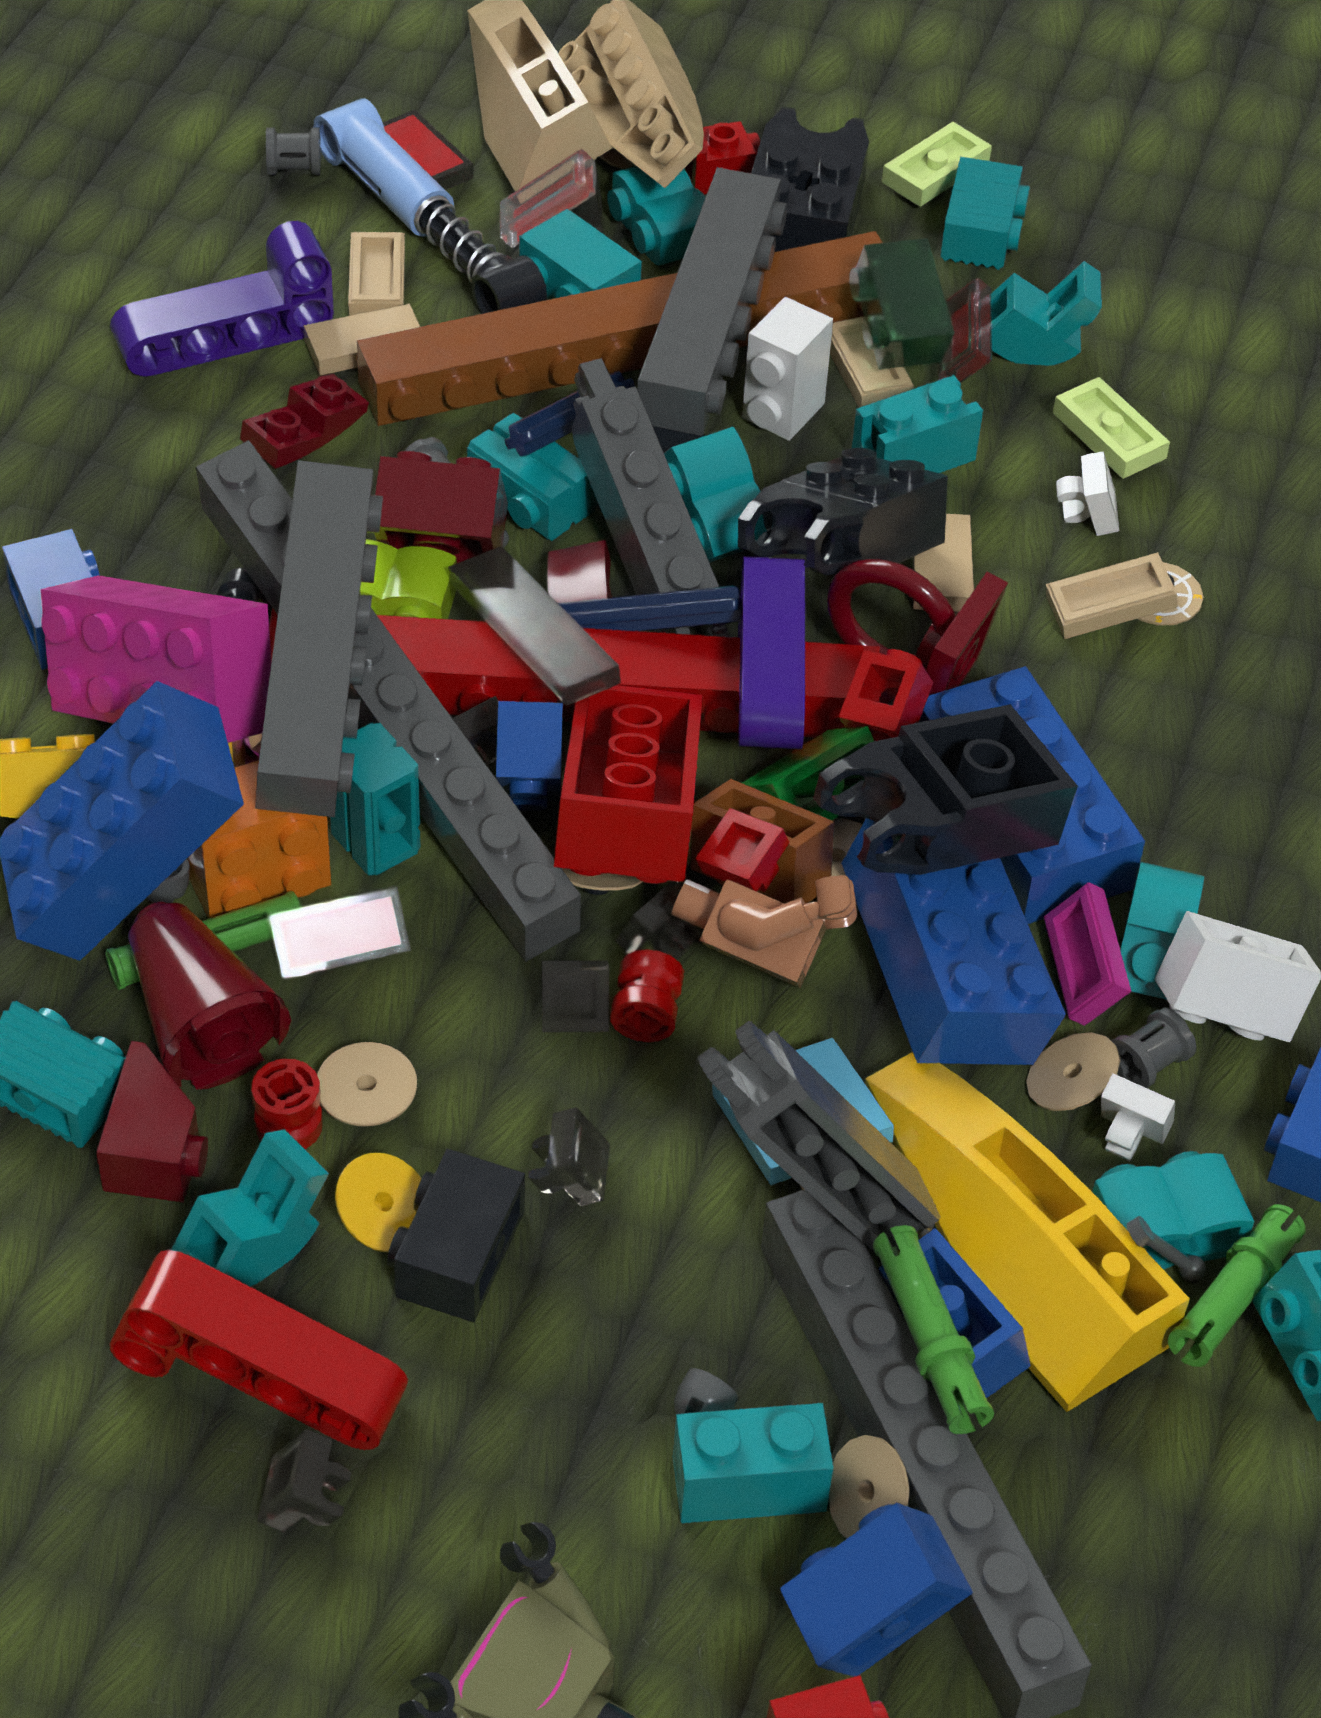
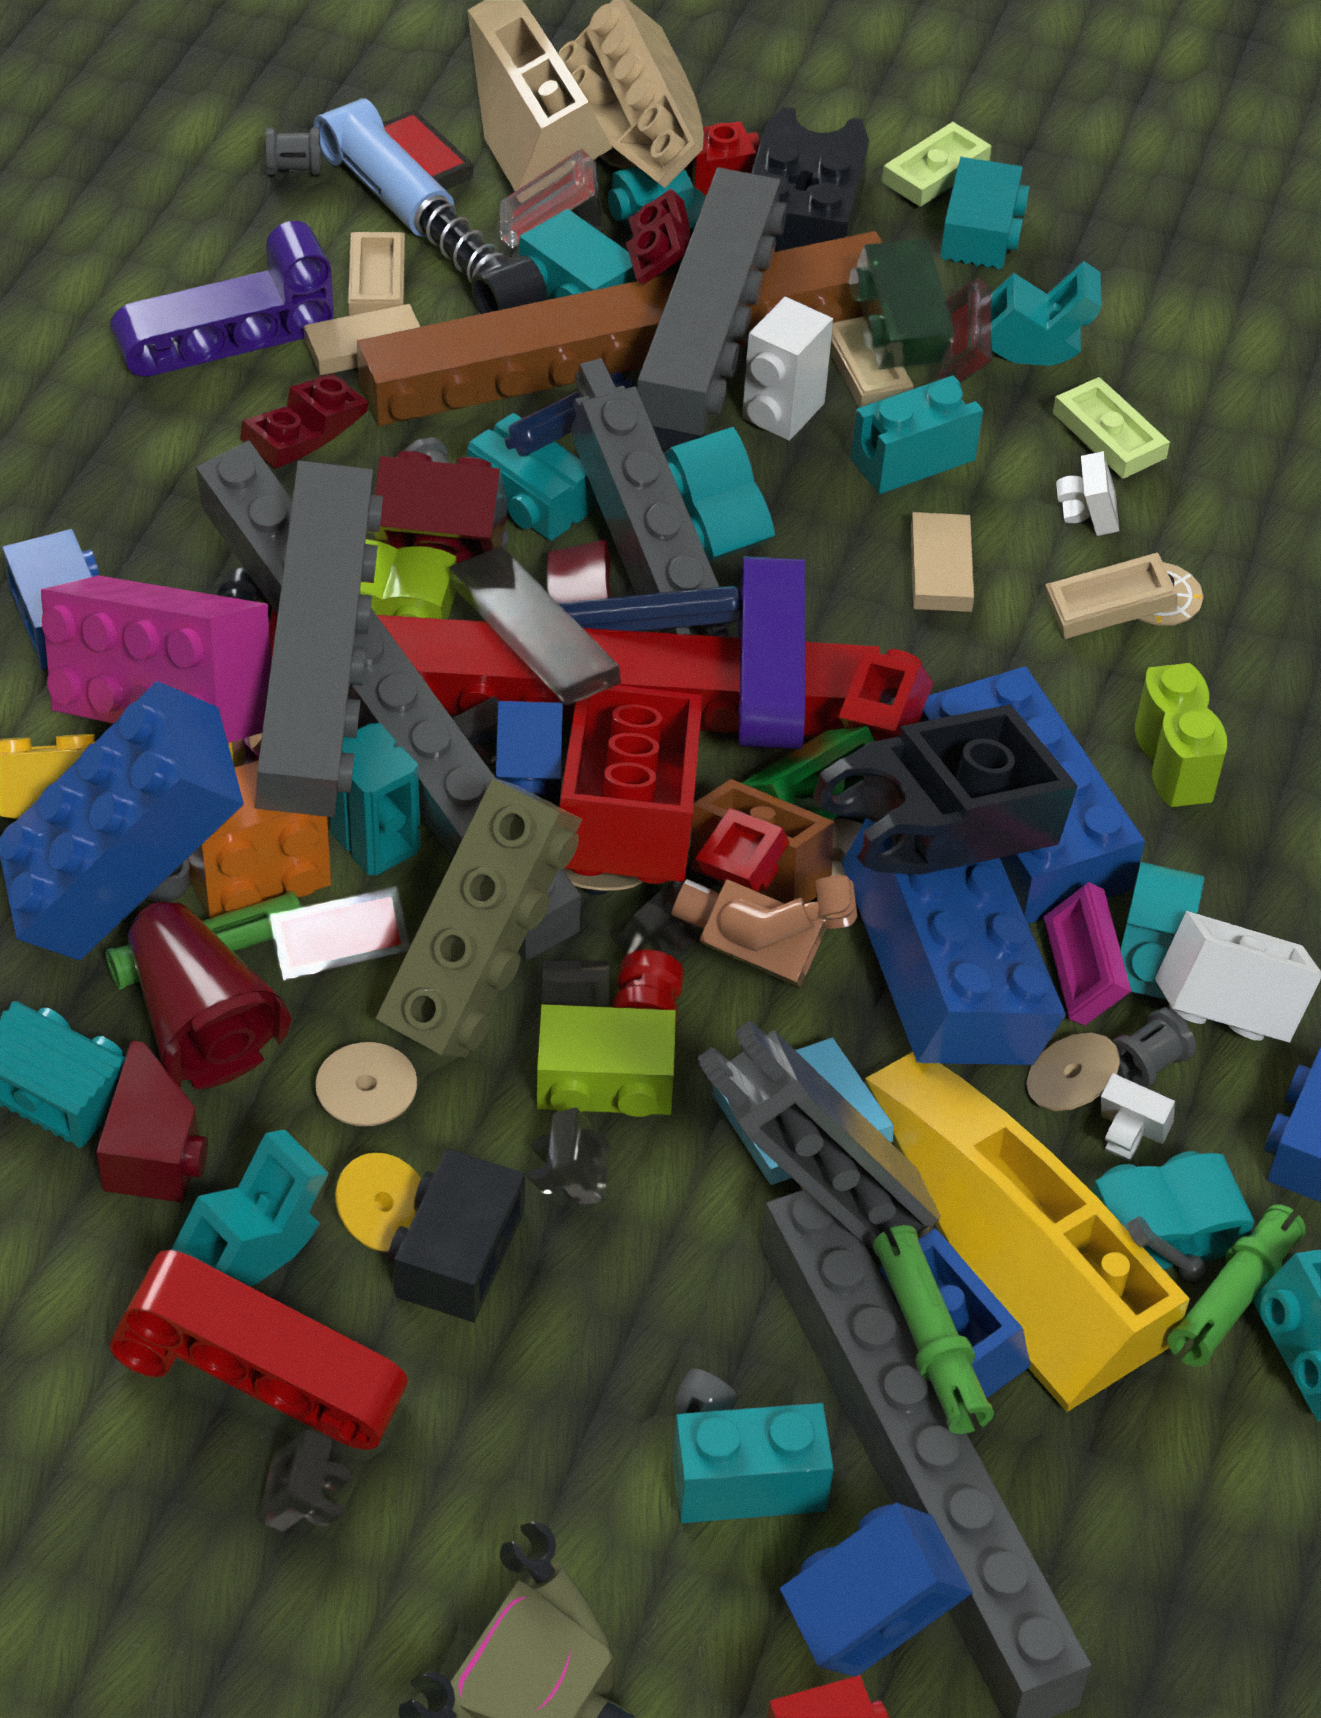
(288, 1098): red wheel -> none
(480, 919): none -> olive brick
(606, 1059): none -> lime brick
(659, 236): none -> dark red slope
(849, 512): black brick -> none
(863, 1479): tan piece -> none
(951, 641): dark red tile -> none
(1180, 735): none -> lime brick

